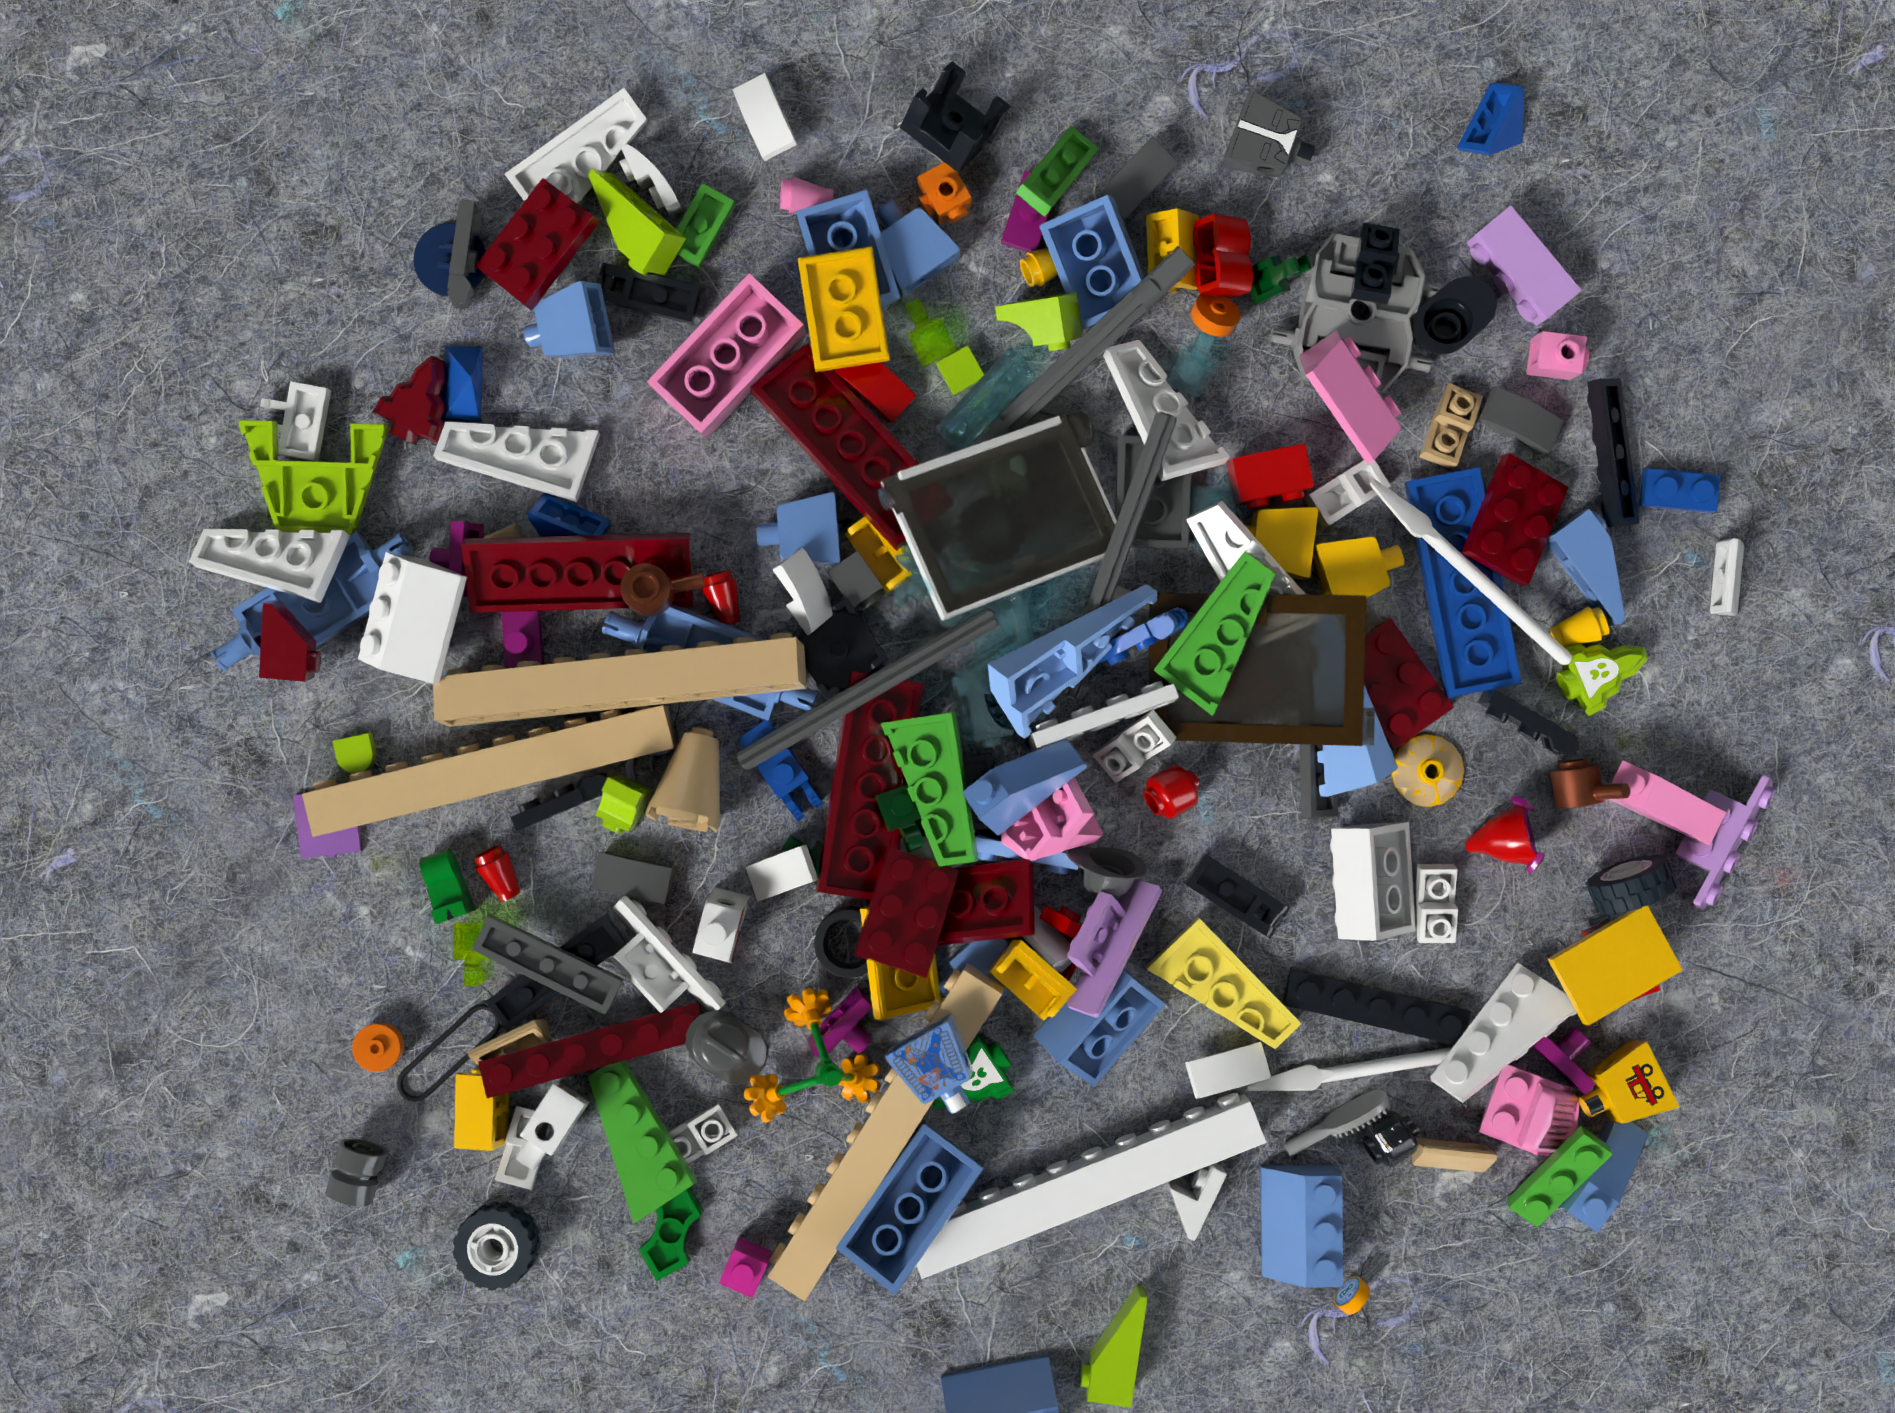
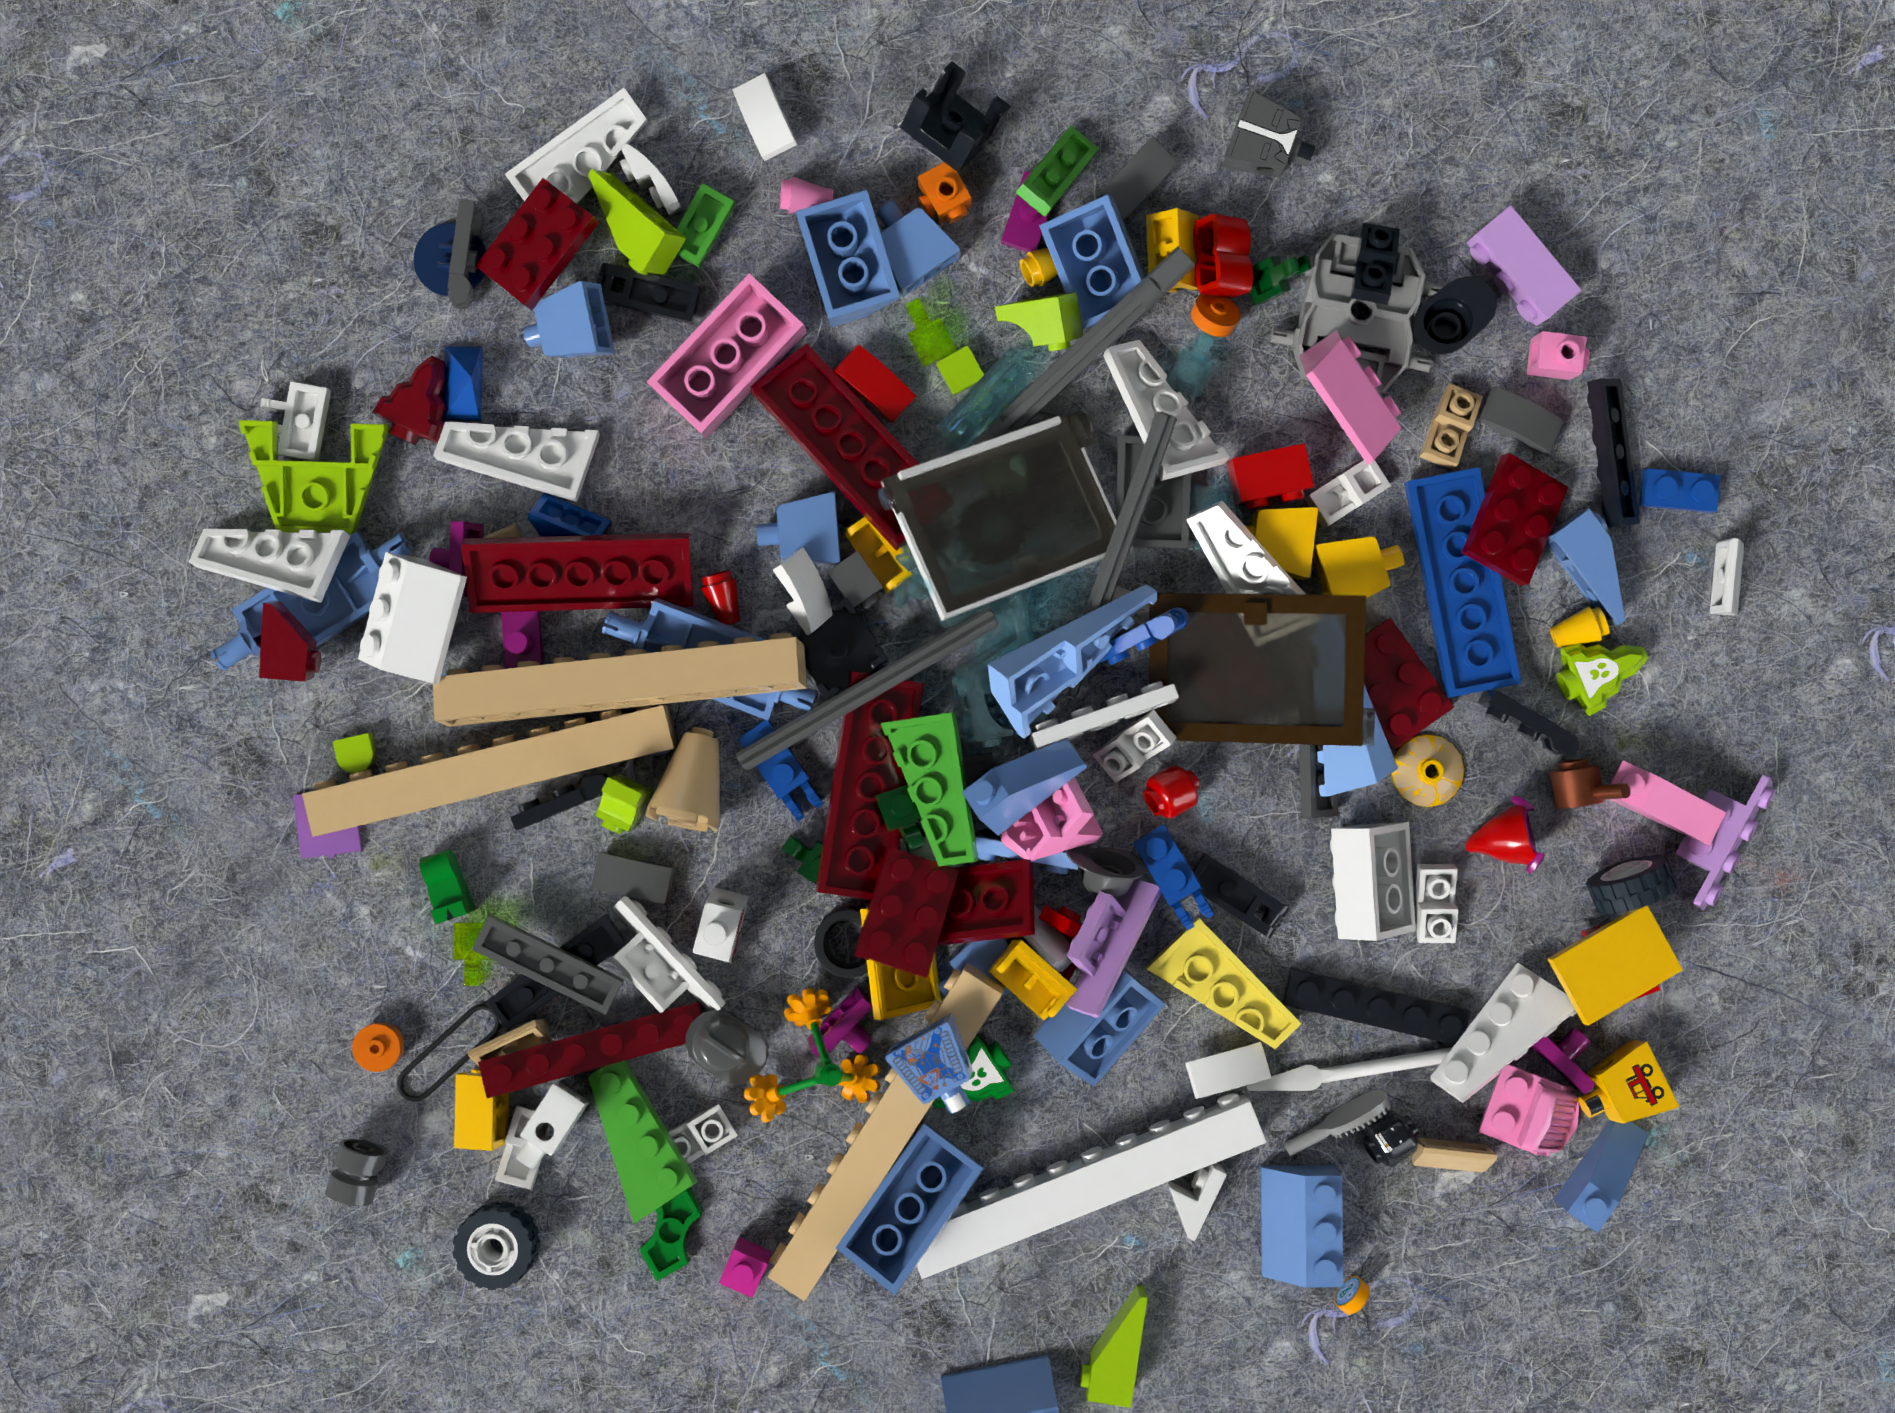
(498, 872): red cone -> none
(651, 591): copper piece -> none
(781, 873): white slope -> none
(843, 309): yellow tile -> none
(1172, 873): none -> blue hinge
(1213, 641): bright green wing -> none
(1420, 526): white piece -> none
(1496, 121): blue slope -> none
(1559, 1176): bright green plate -> none

